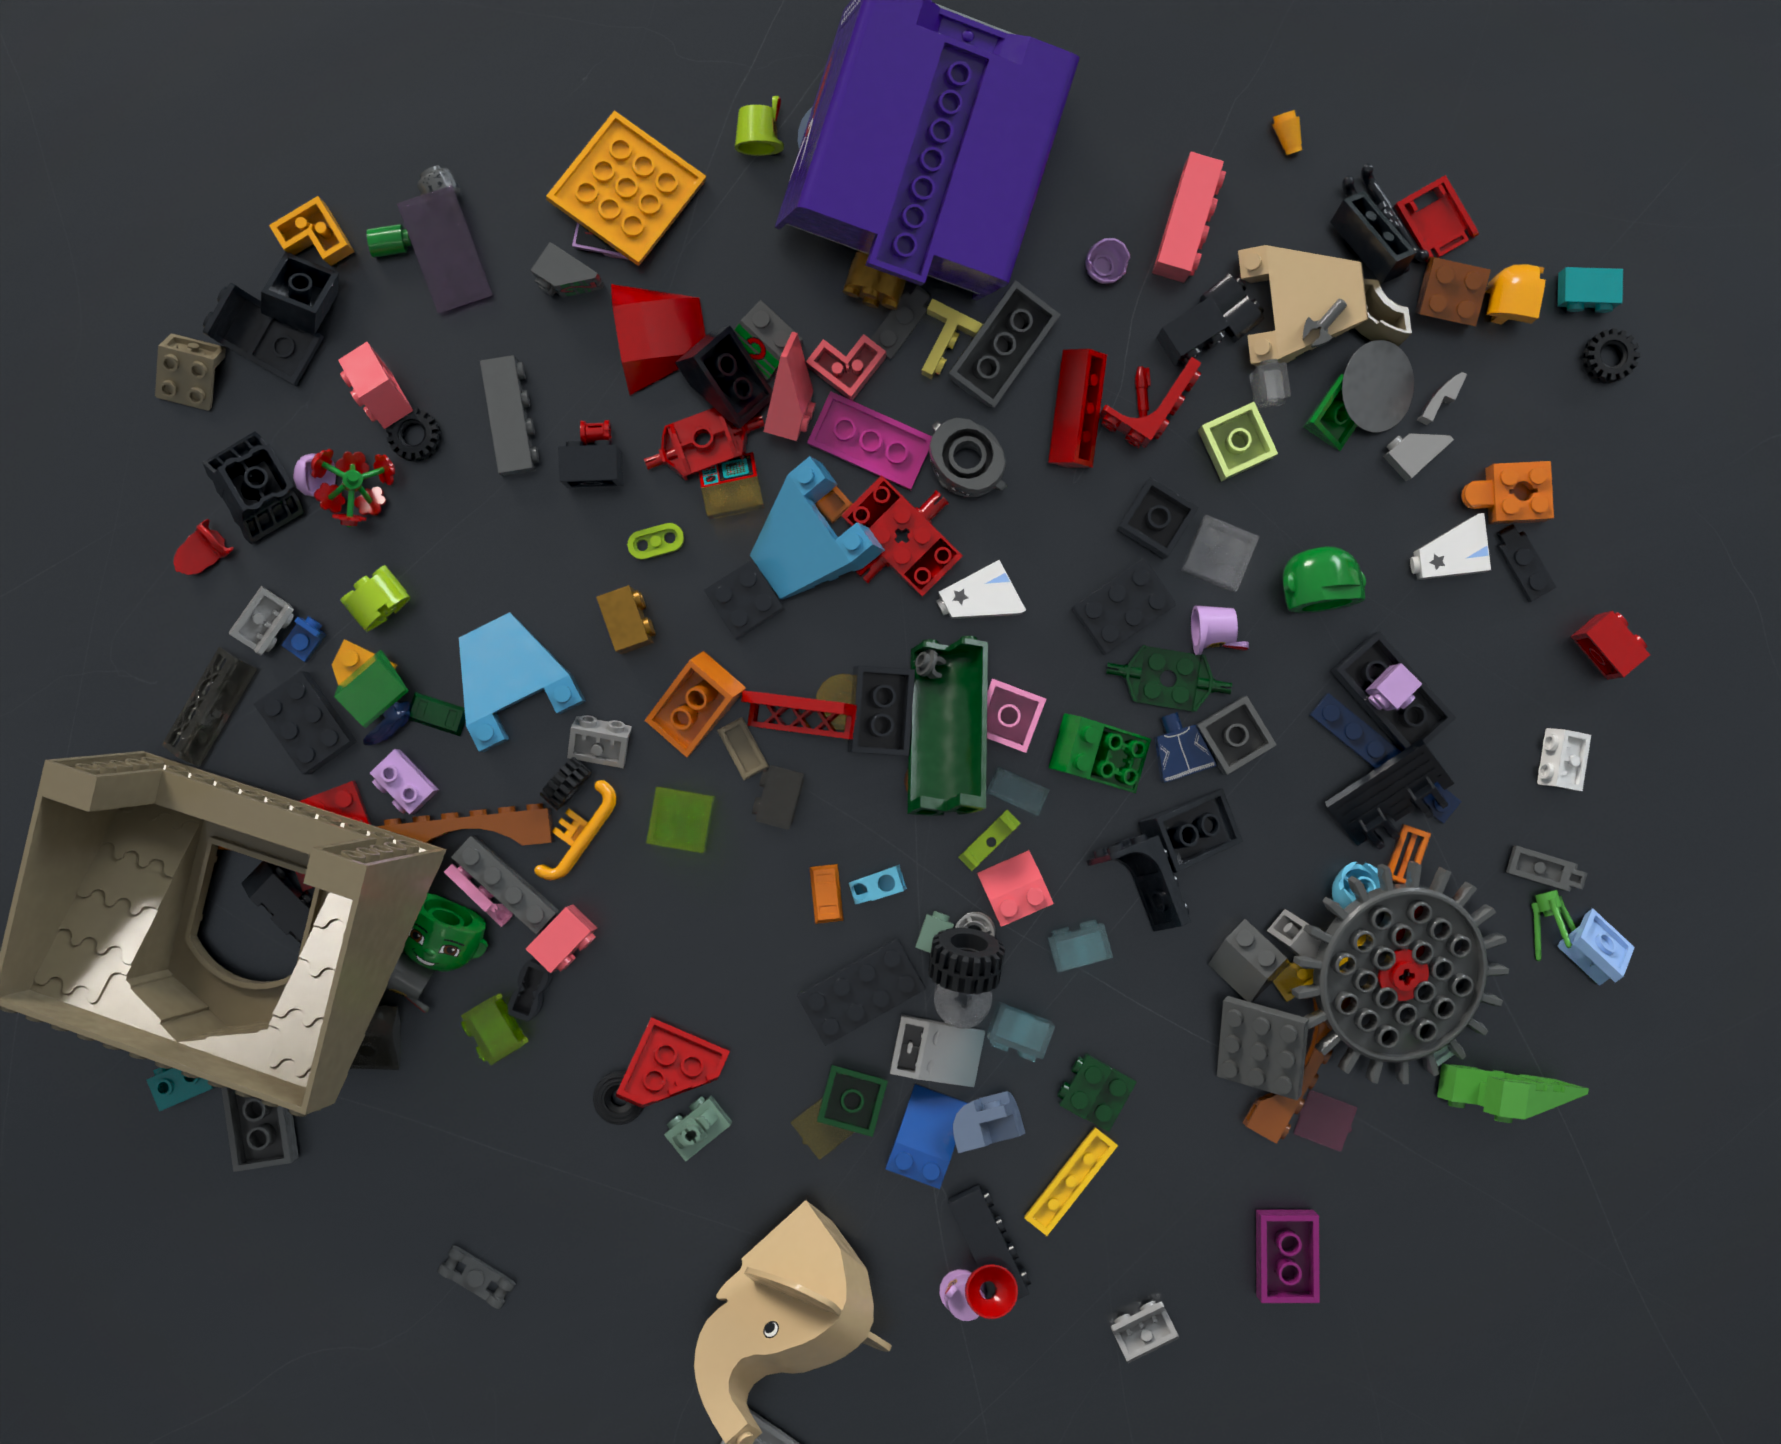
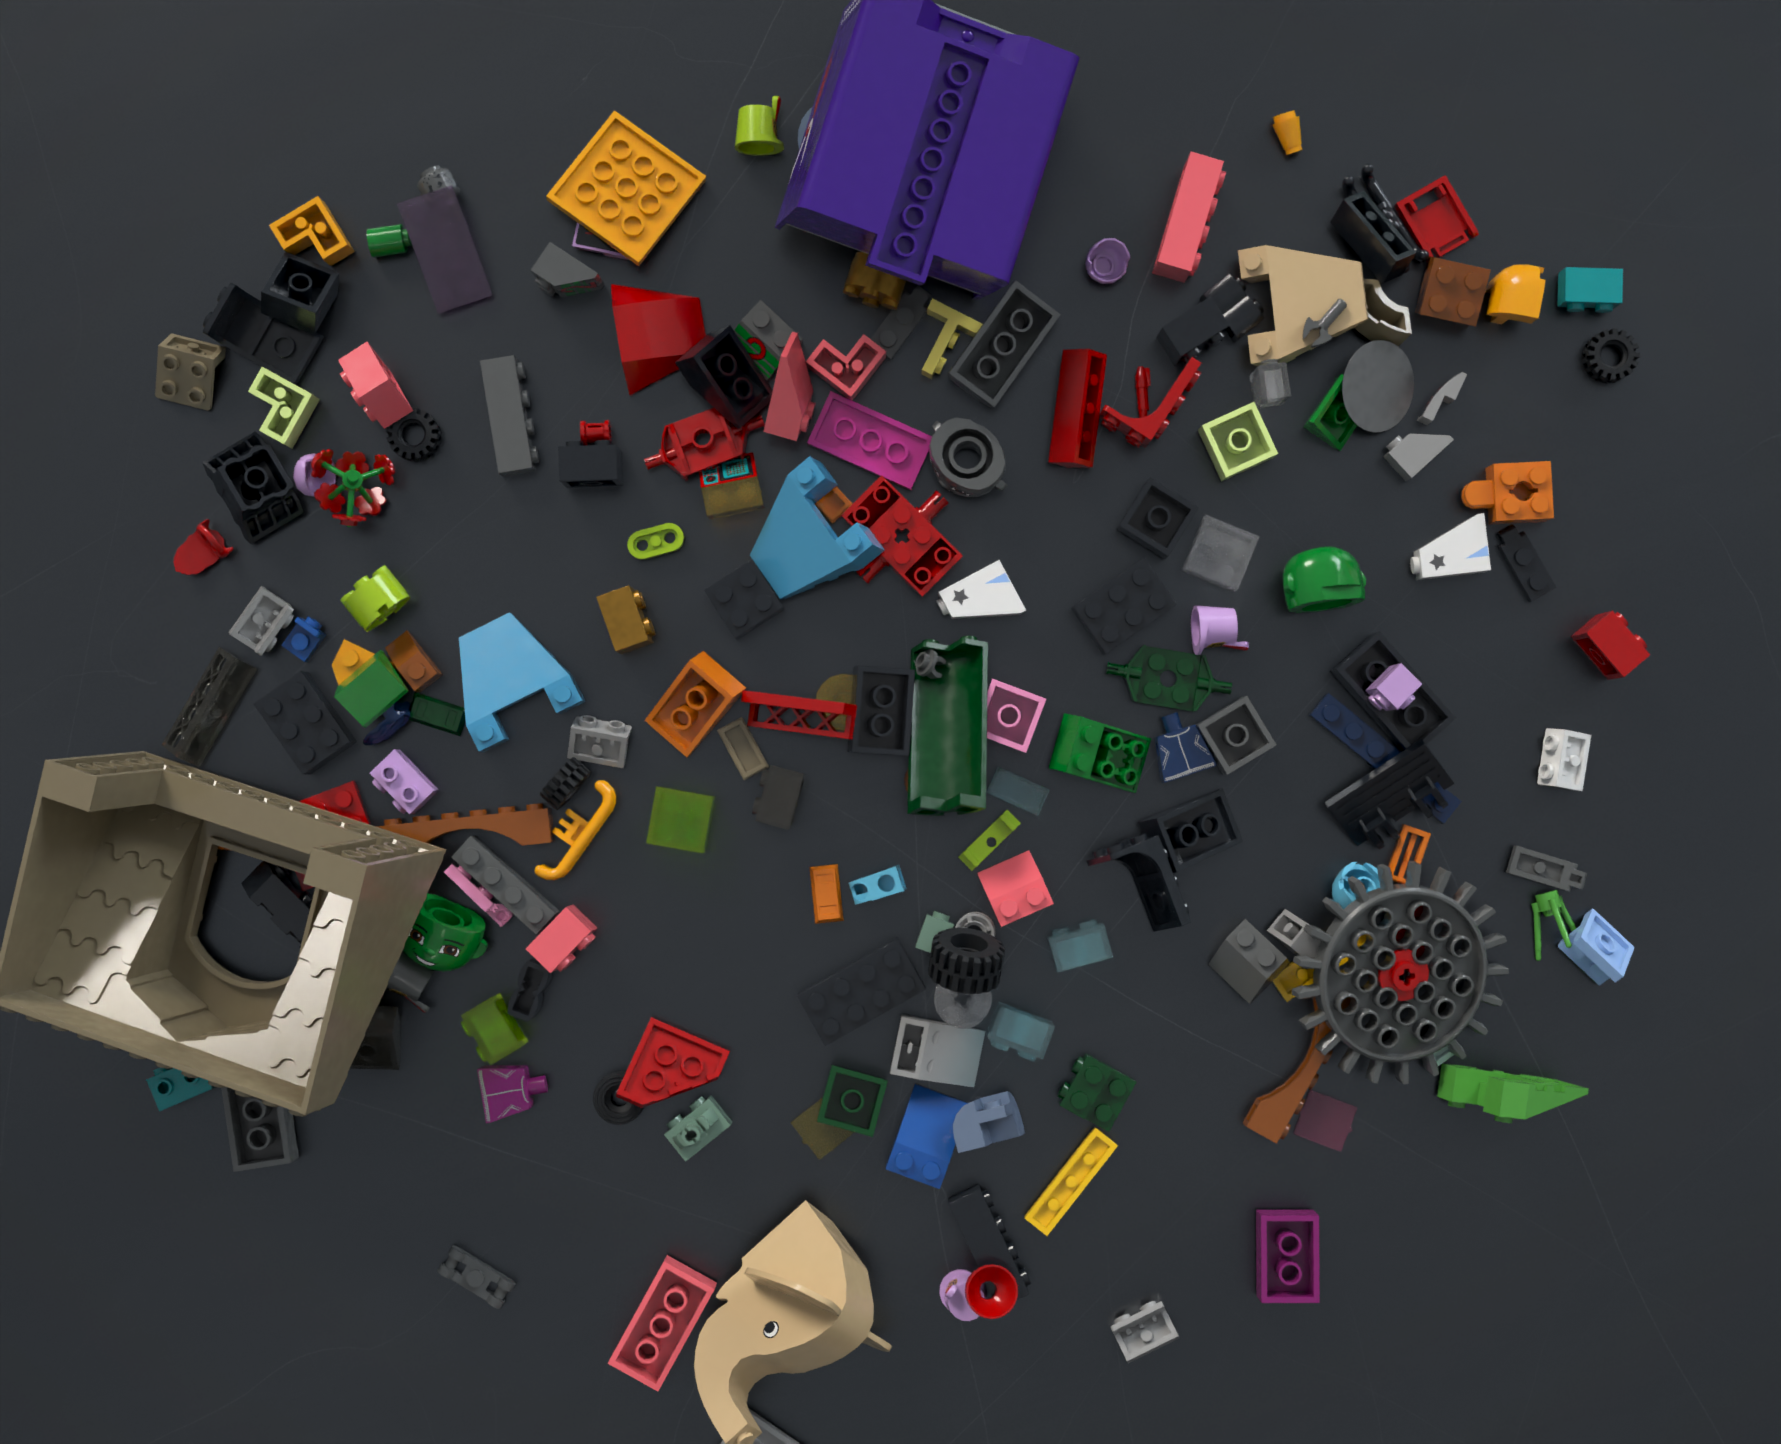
(289, 409): none -> yellowish green brick
(413, 662): none -> dark orange slope
(508, 1090): none -> magenta torso
(662, 1323): none -> coral brick
(1262, 1047): dark grey plate -> none

